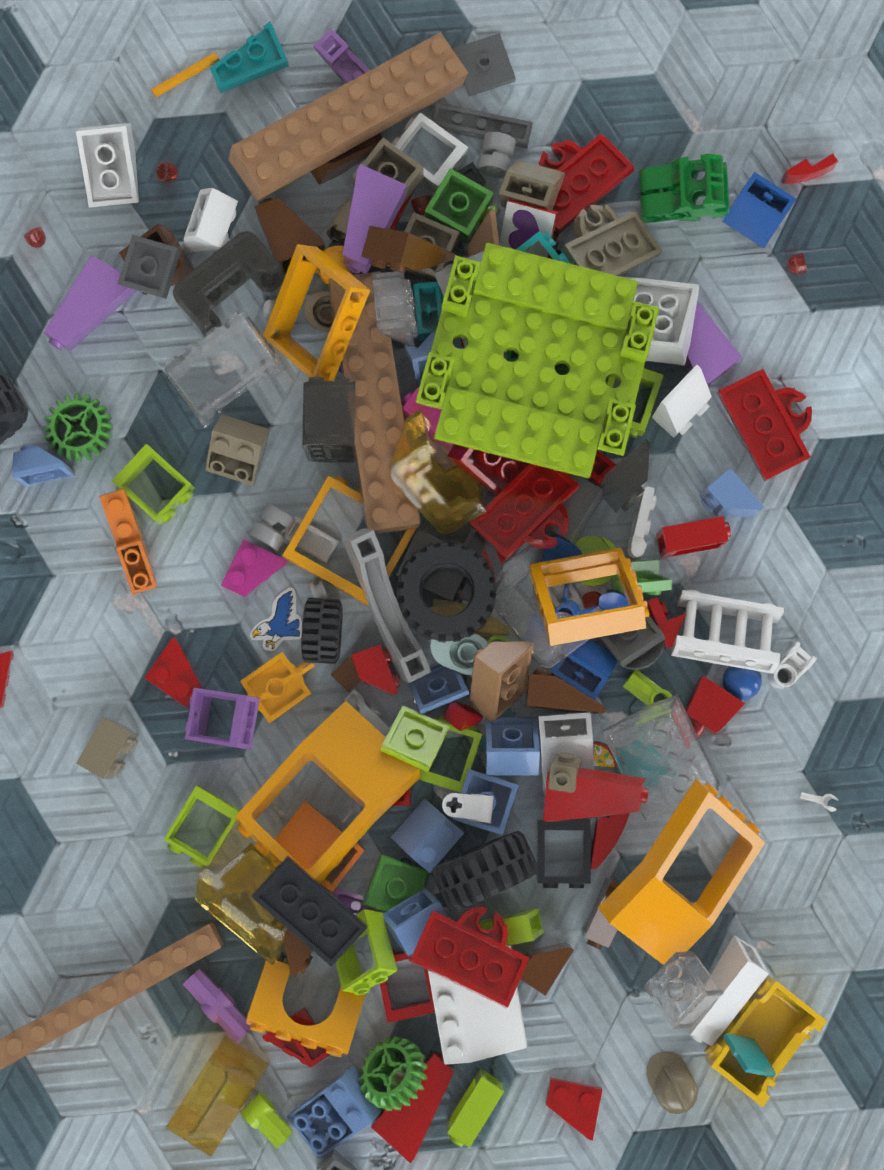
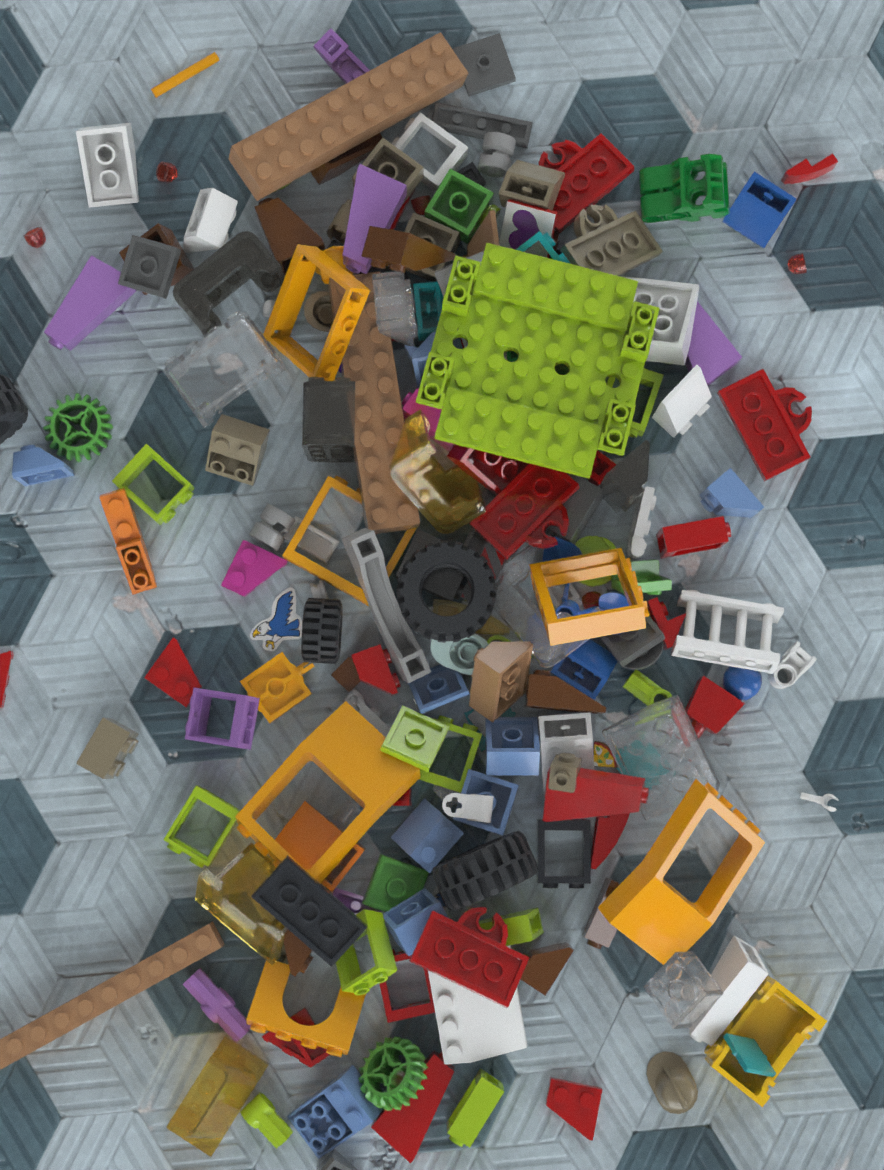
(252, 61): teal wing -> none
(461, 716): red slope -> none

